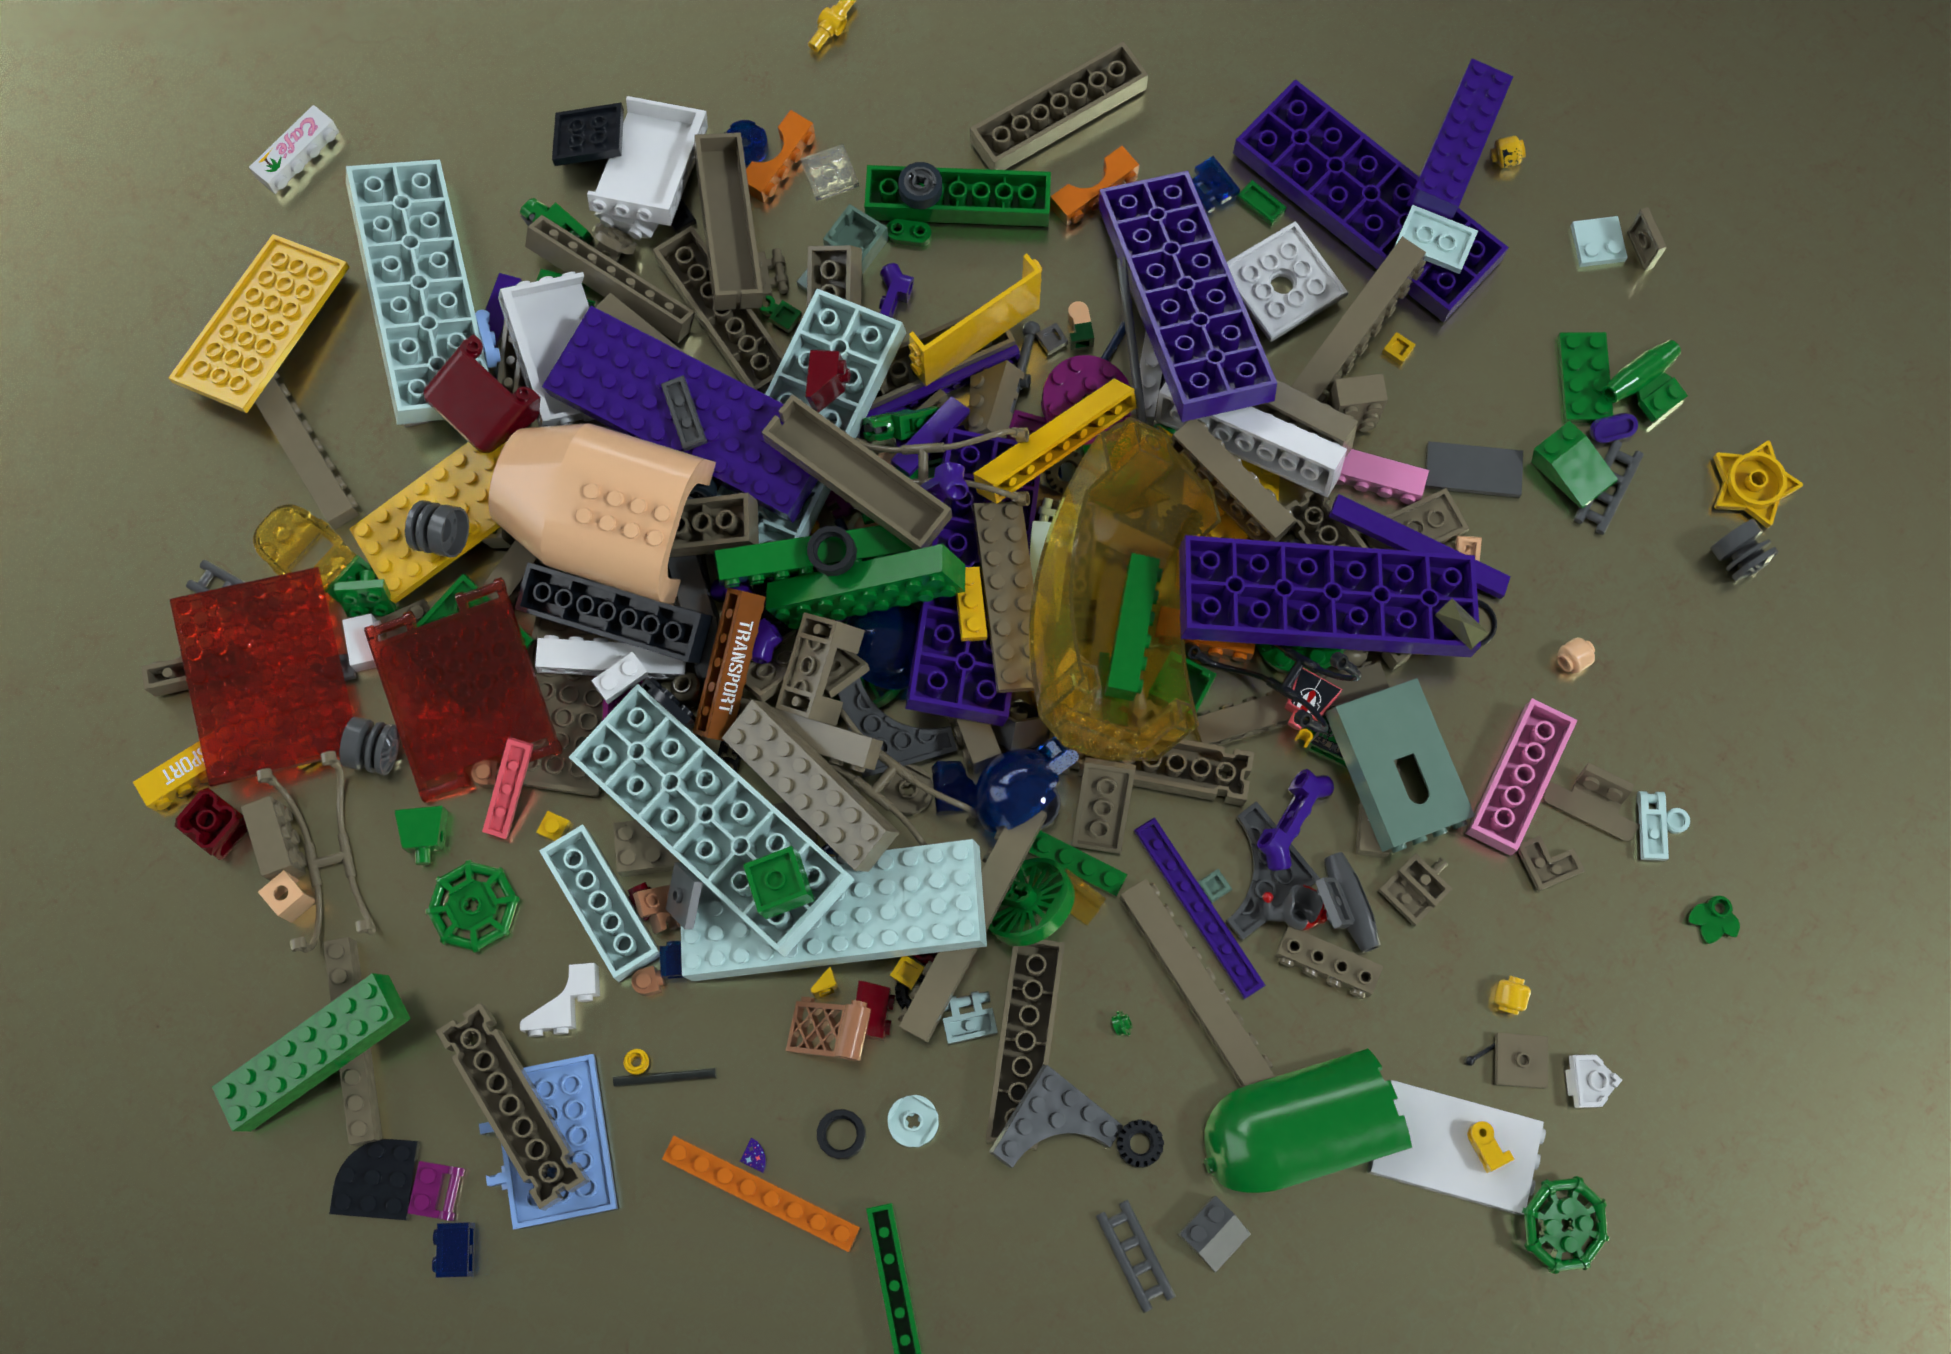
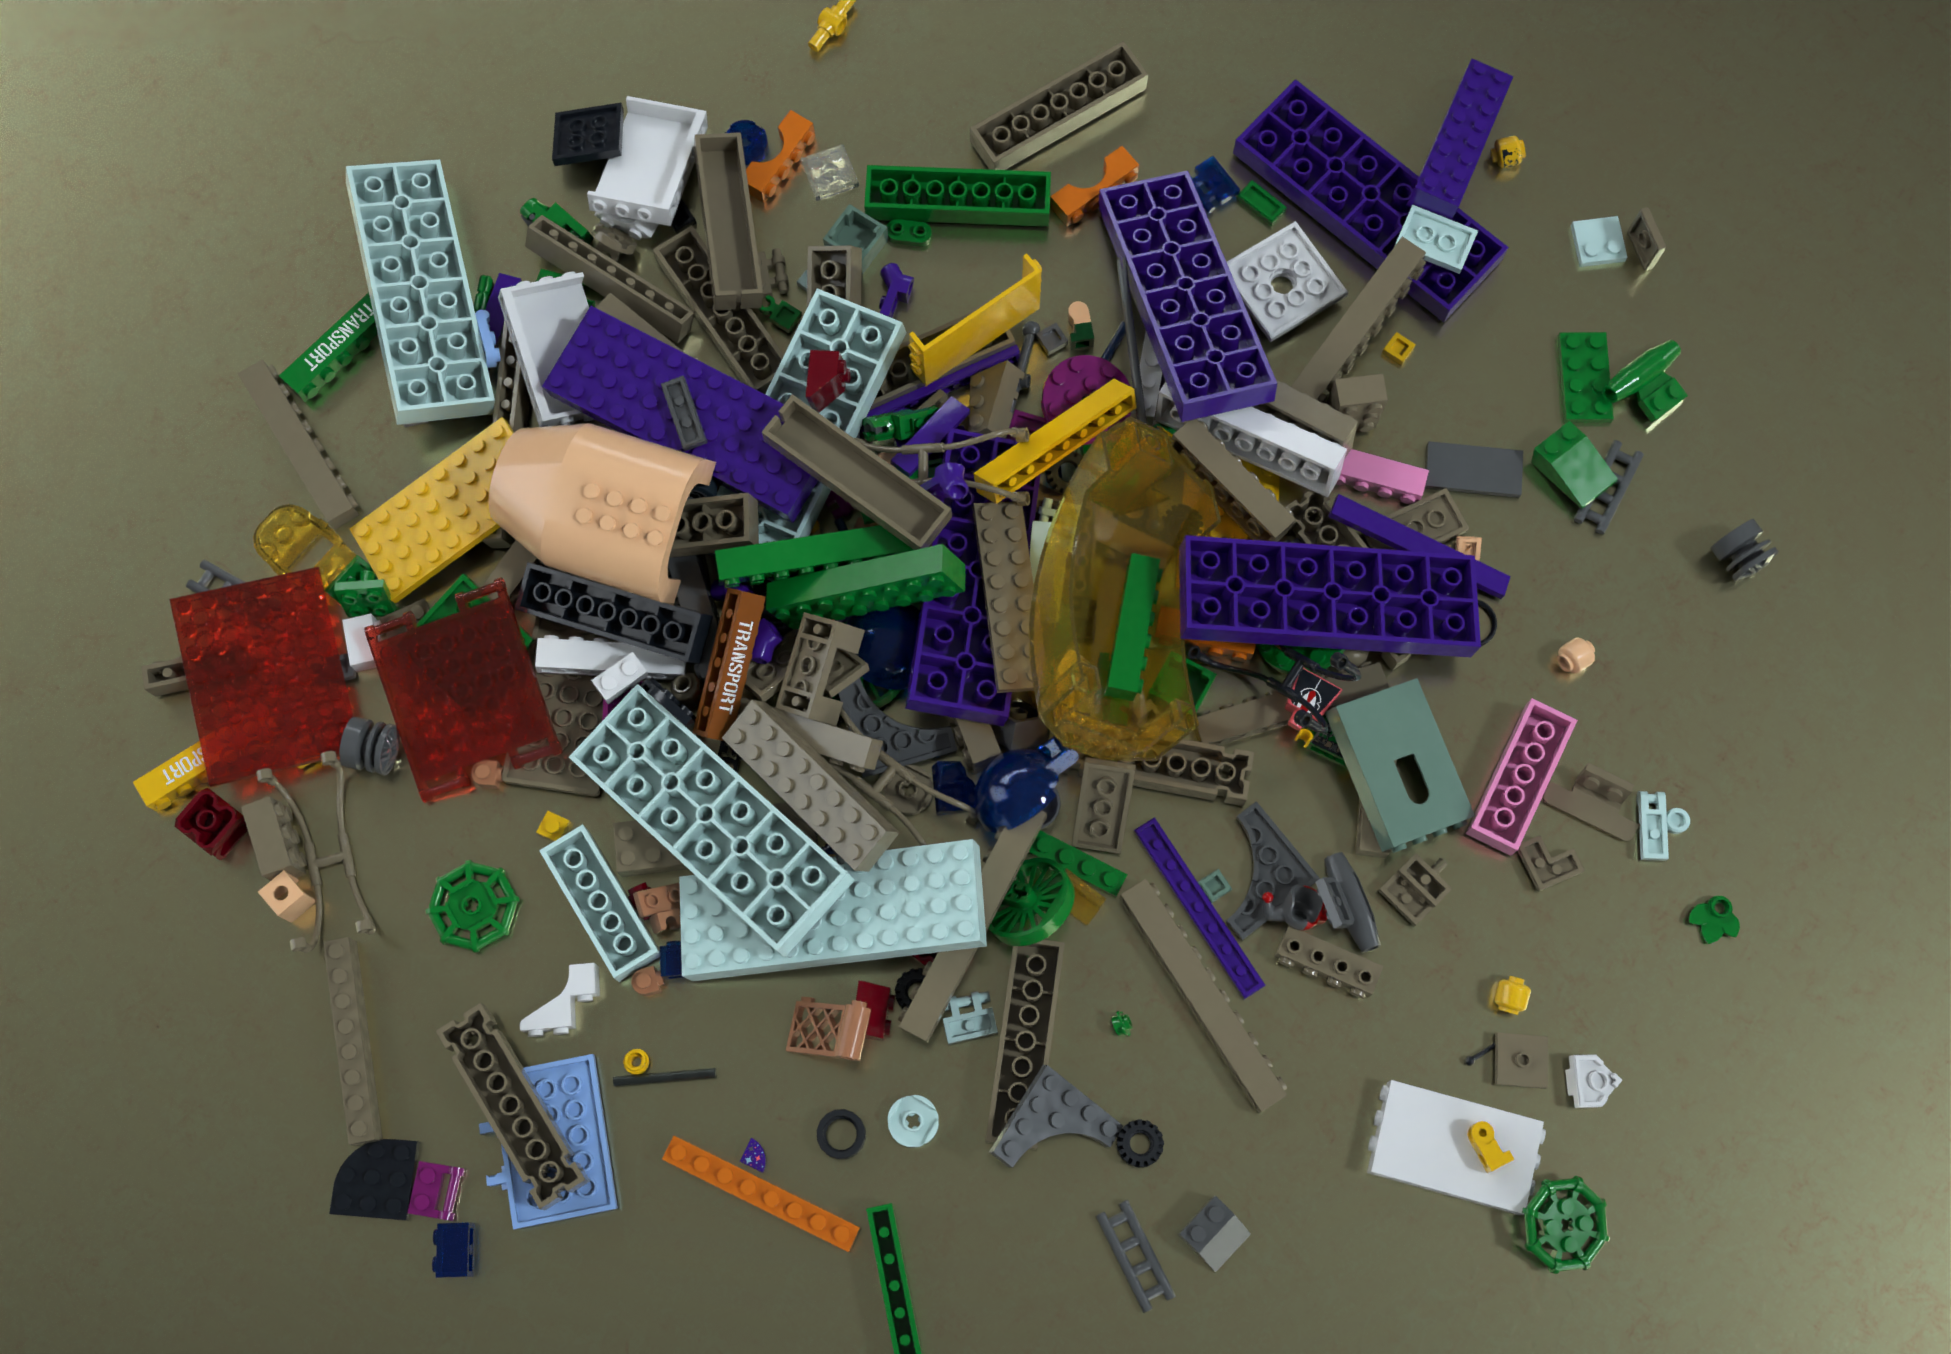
(259, 323): yellow plate -> none
(294, 149): white brick -> none
(311, 1052): green brick -> none
(332, 351): none -> green brick
(422, 831): green torso -> none
(437, 528): dark grey wheel -> none
(477, 401): dark red windscreen -> none
(484, 290): none -> green piece
(507, 788): coral plate -> none
(684, 896): dark grey plate -> none
(778, 882): green container -> none
(822, 534): black tyre -> none
(825, 985): yellow slope -> none
(907, 972): yellow plate -> none
(916, 195): wheel -> none
(971, 607): yellow plate -> none
(1276, 841): dark purple plate -> none
(1304, 1125): green panel -> none
(1461, 624): olive slope -> none
(1613, 427): dark purple tile -> none
(1754, 483): yellow plate -> none

